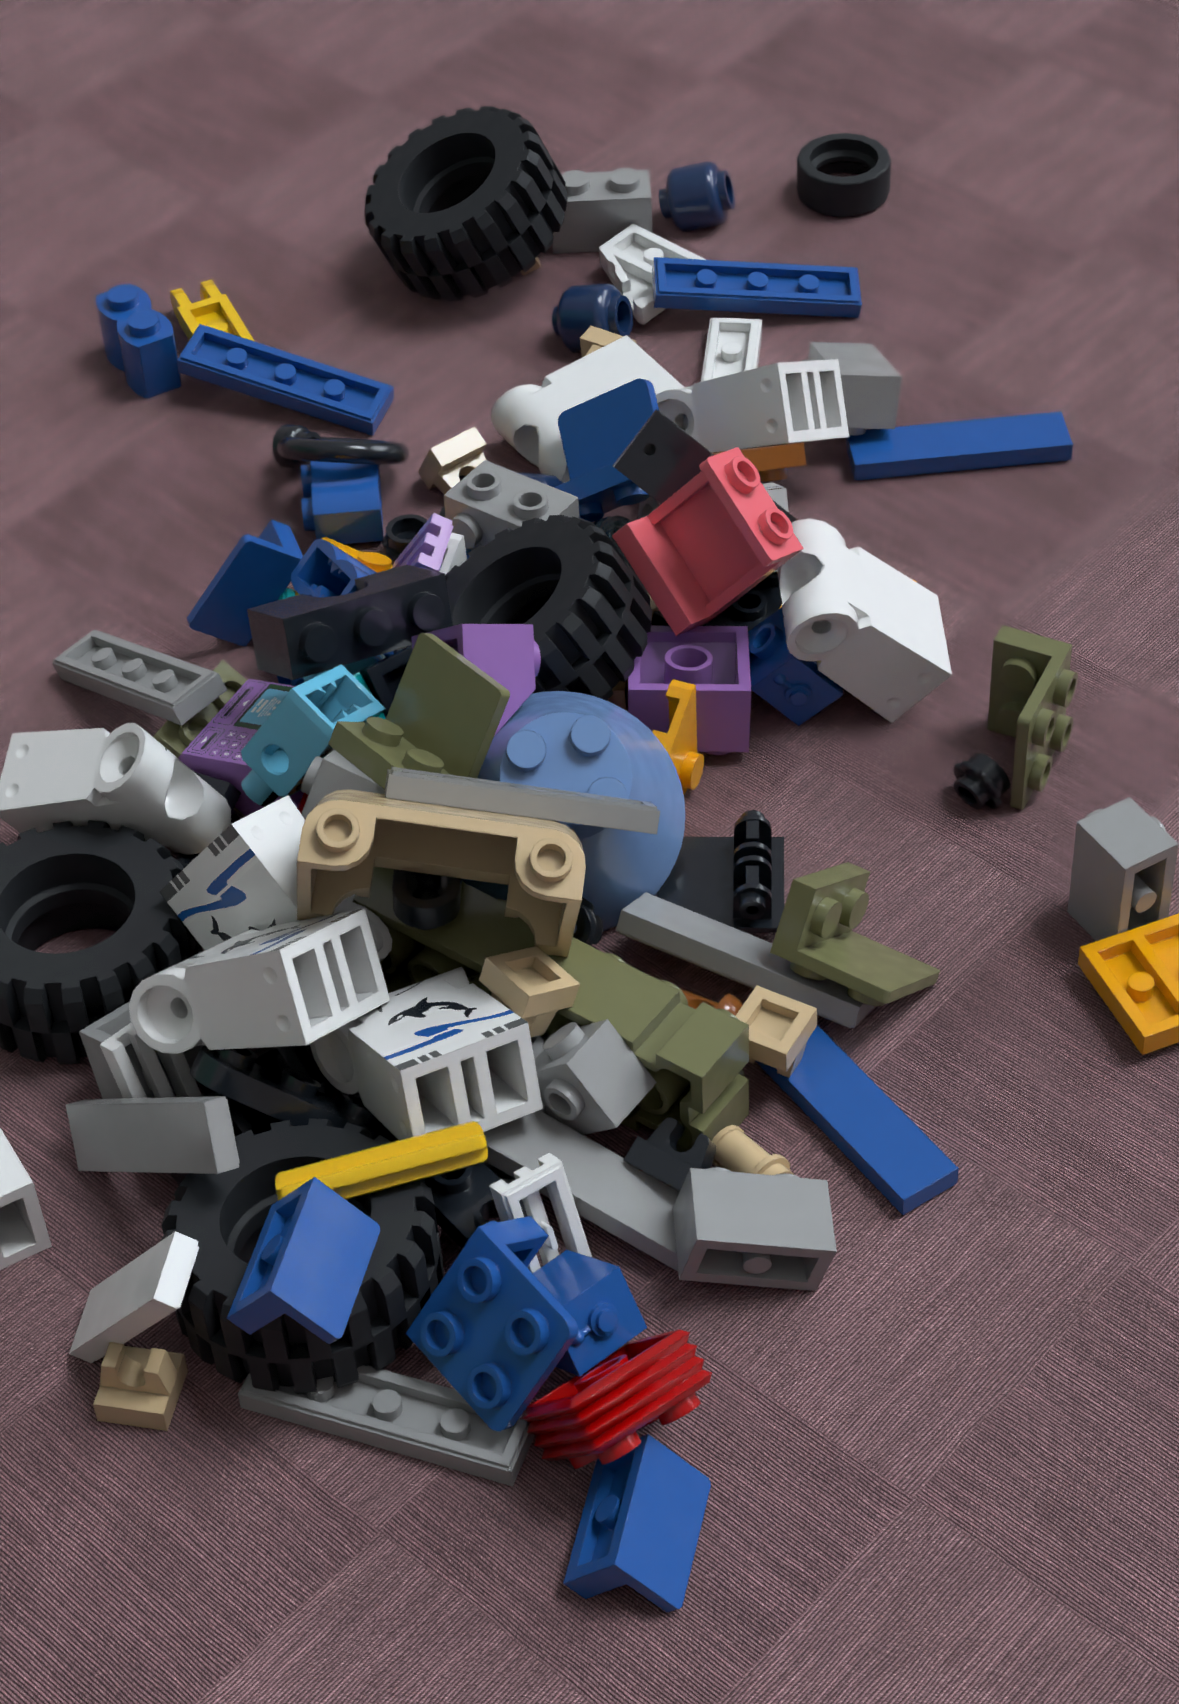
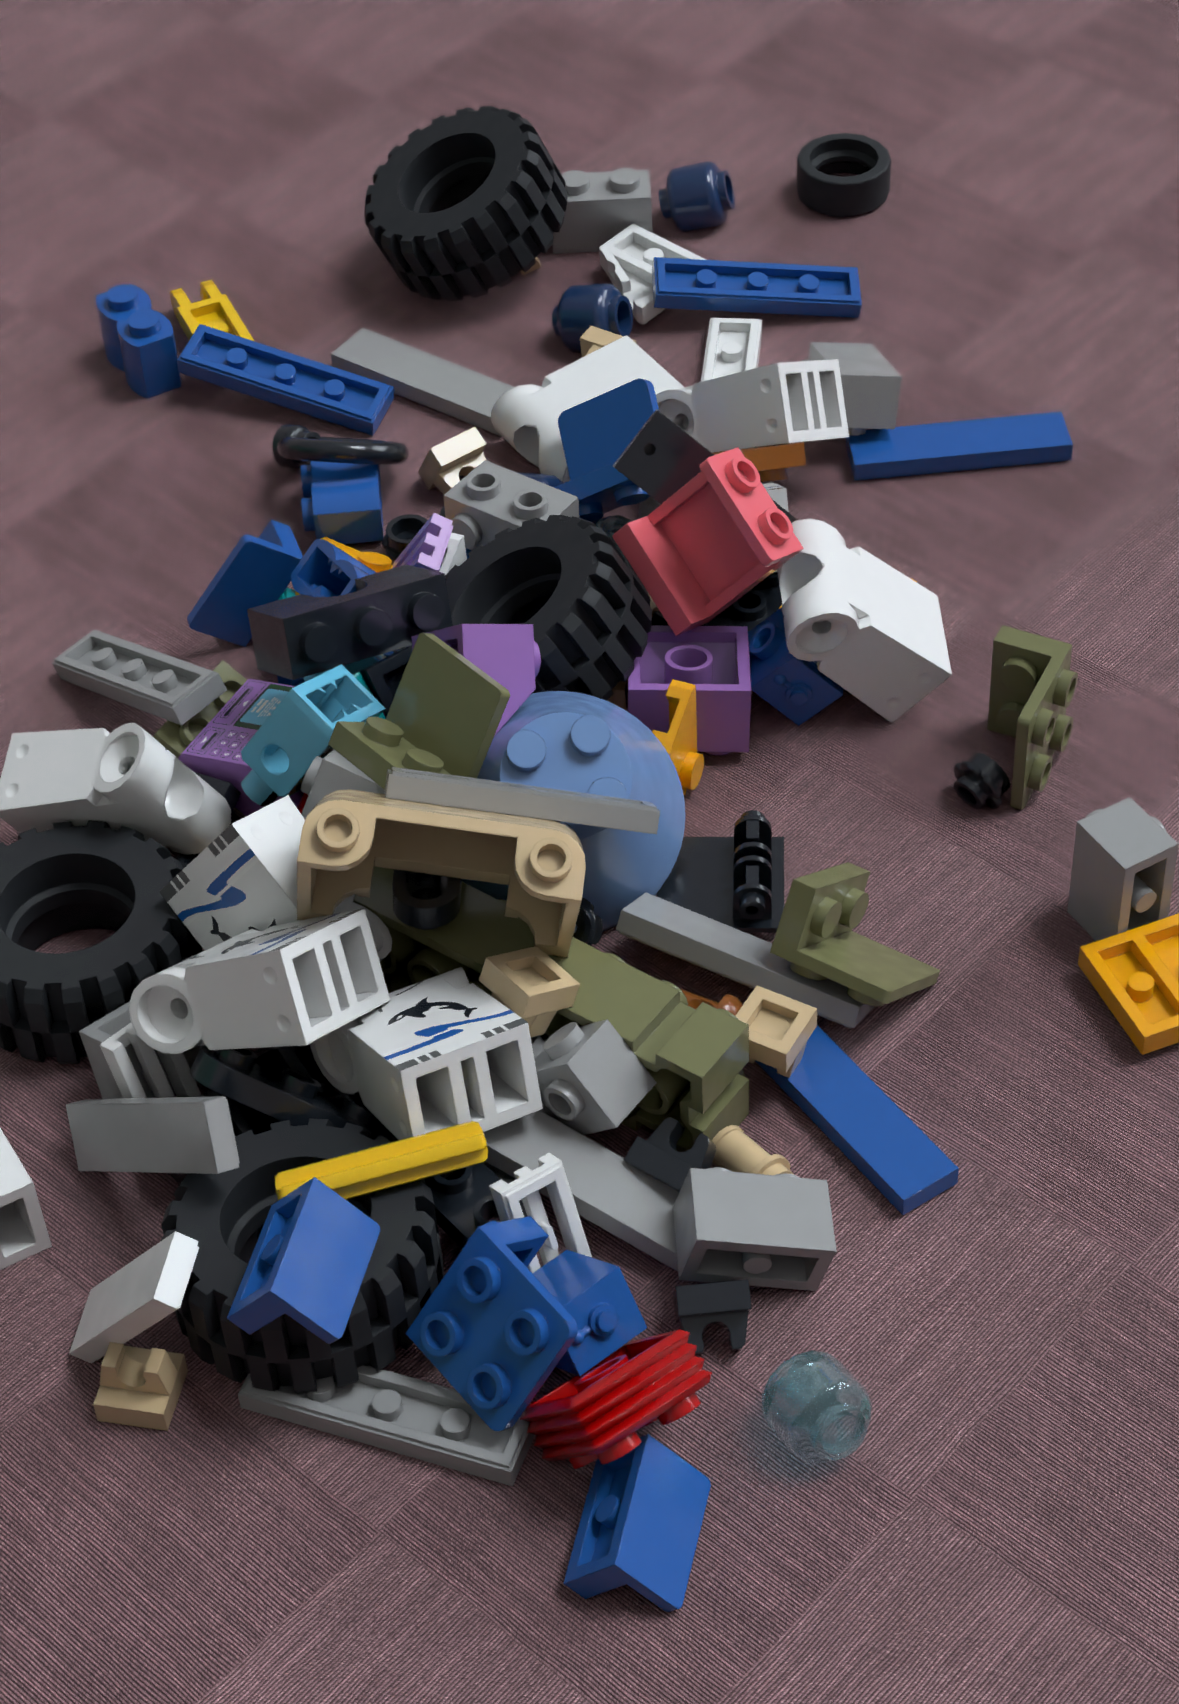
(422, 377): none -> light grey tile
(713, 1304): none -> black tile
(816, 1407): none -> clear light blue head

